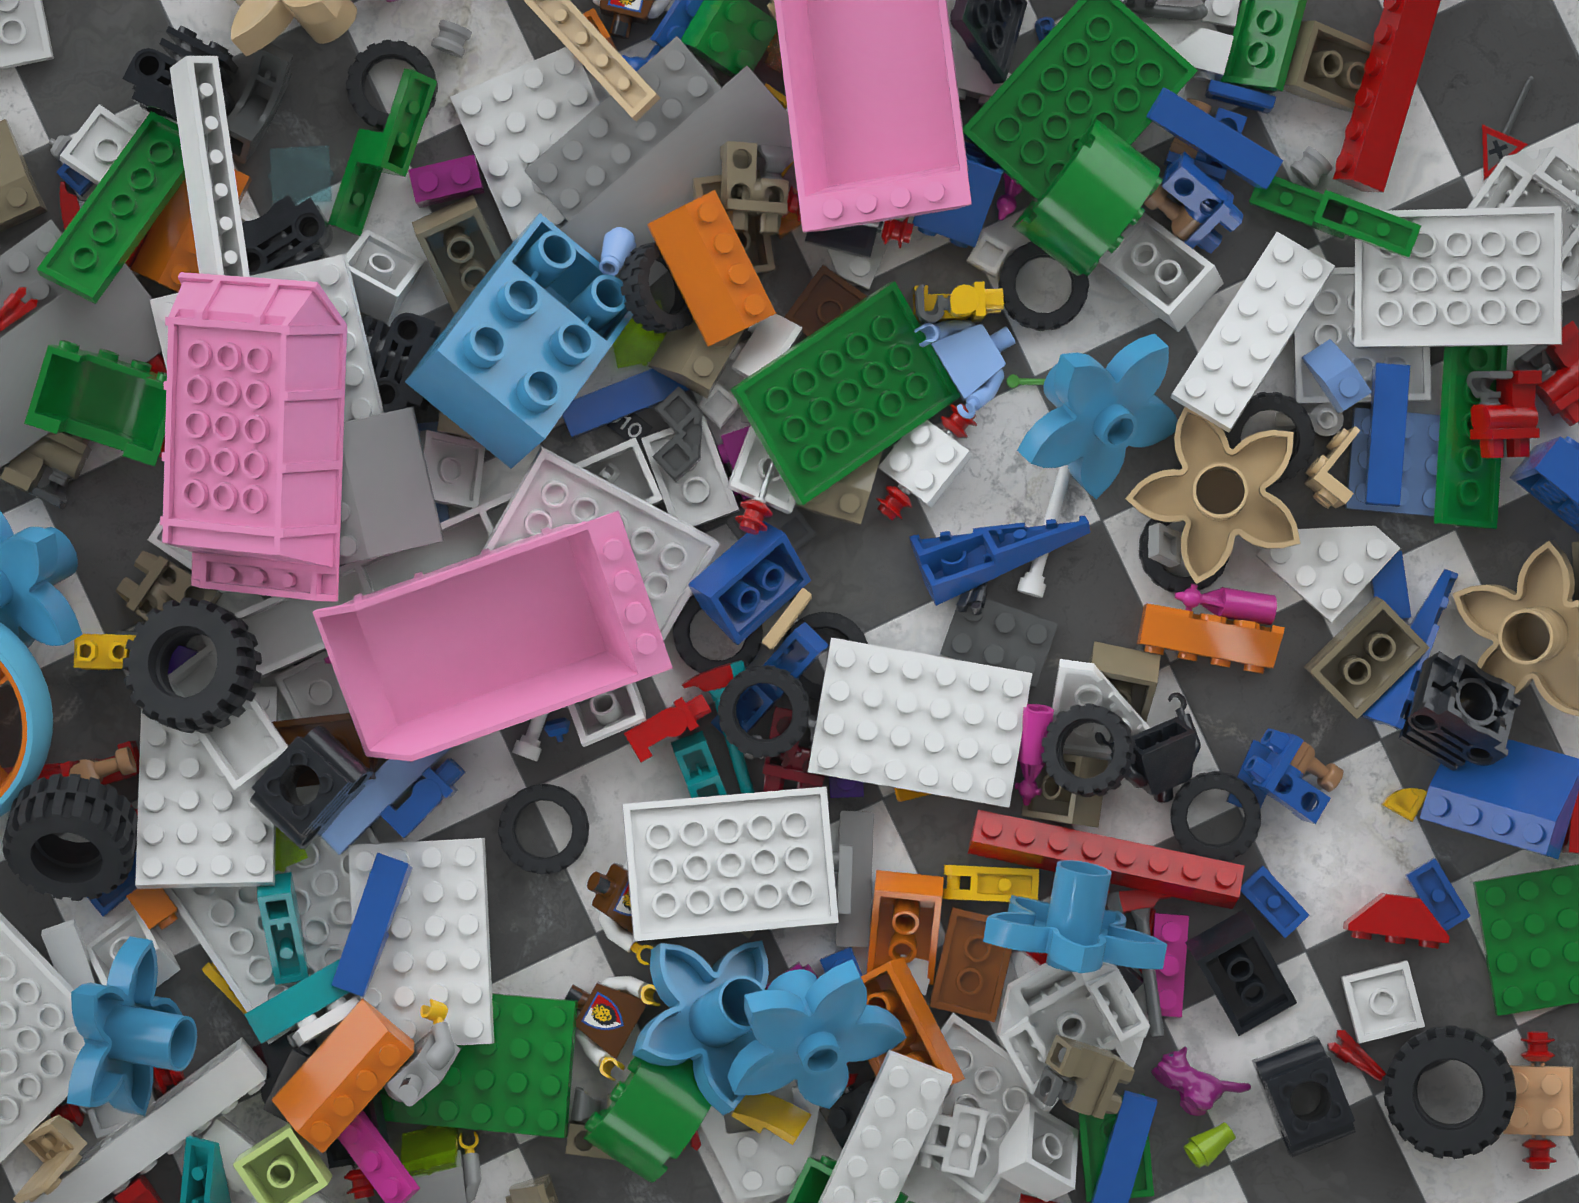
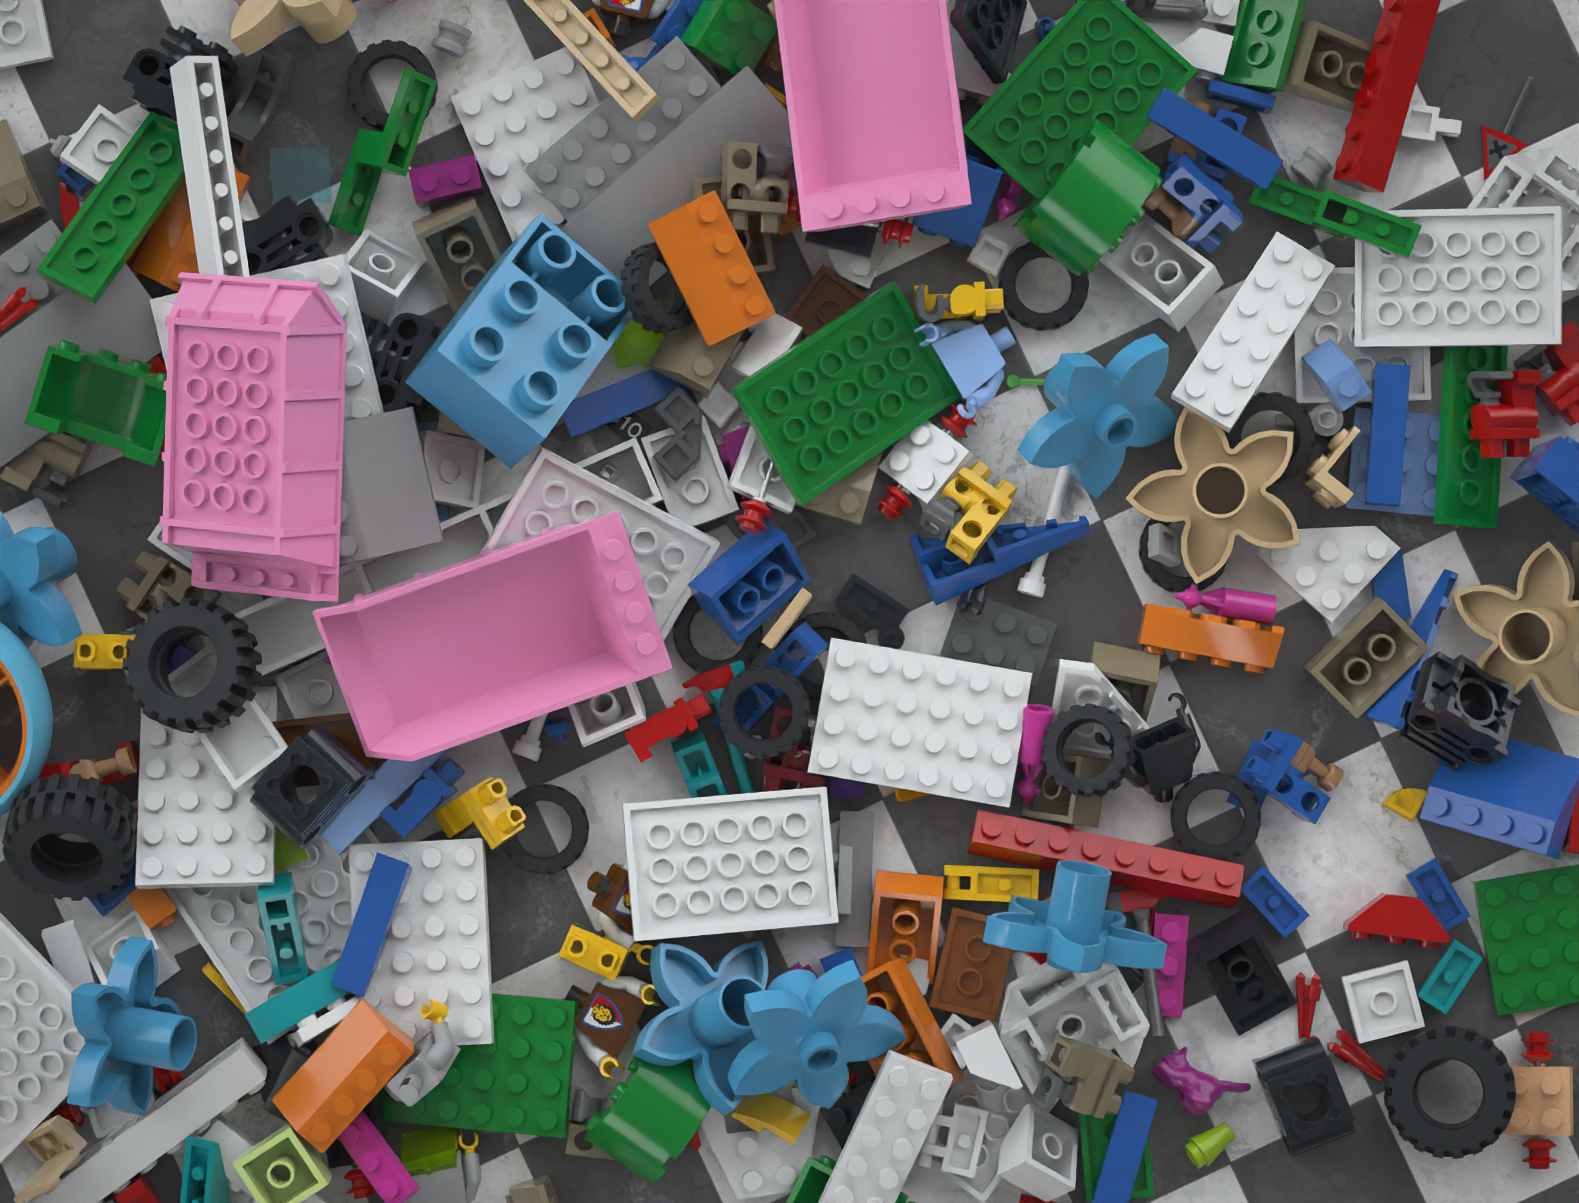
(487, 809): none -> yellow hips
(596, 953): none -> yellow hips
(615, 249): light blue cone -> none
(875, 609): none -> black hinge
(978, 503): none -> yellow hips
(985, 1055): none -> white slope
(1306, 1002): none -> red piece
(1424, 122): none -> white plate
(1449, 976): none -> teal plate

